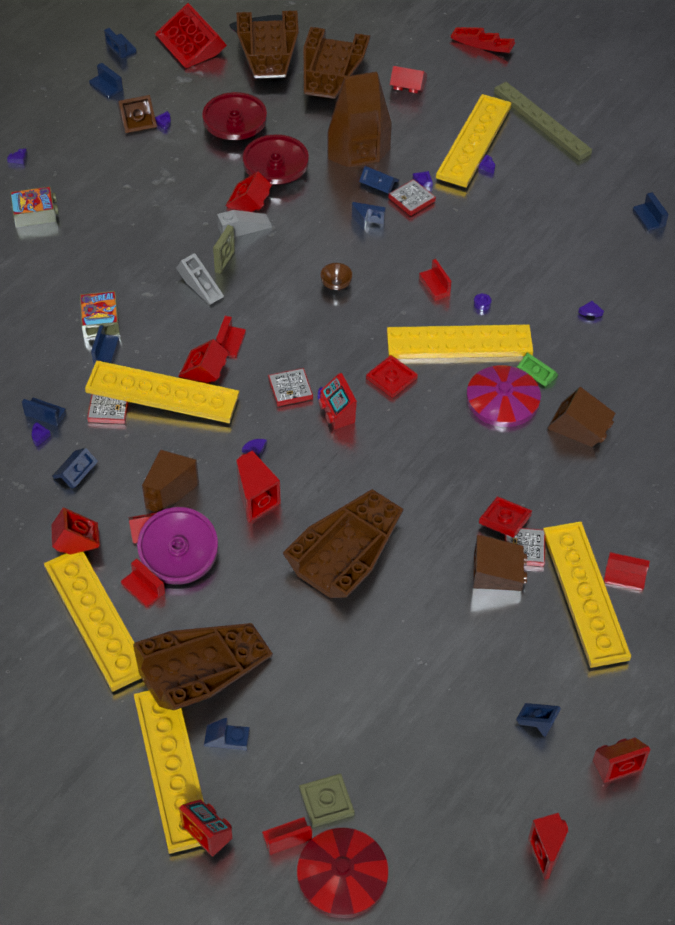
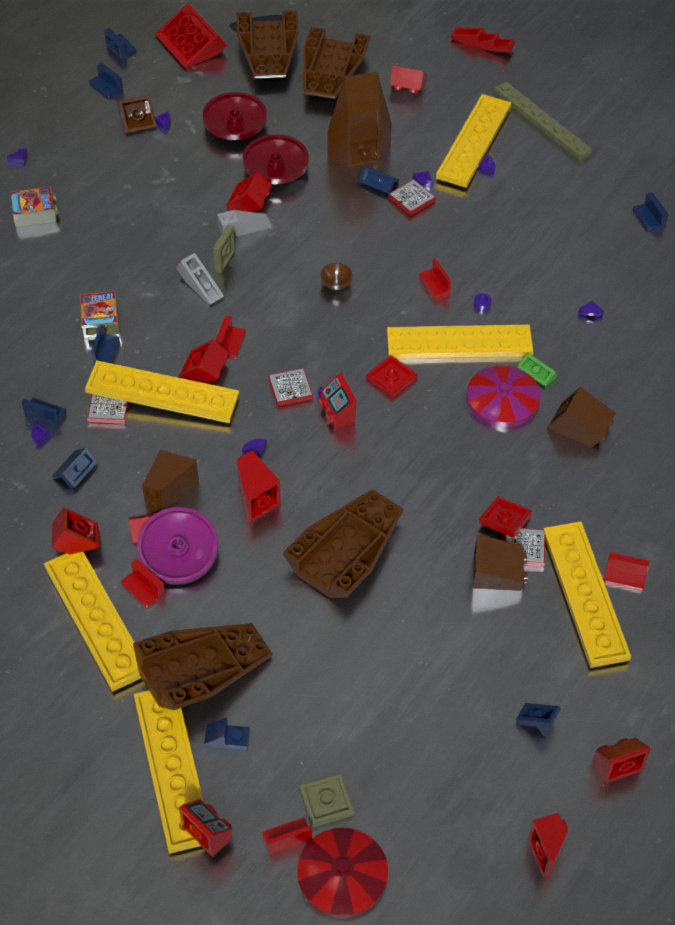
(366, 212): dark blue slope -> none

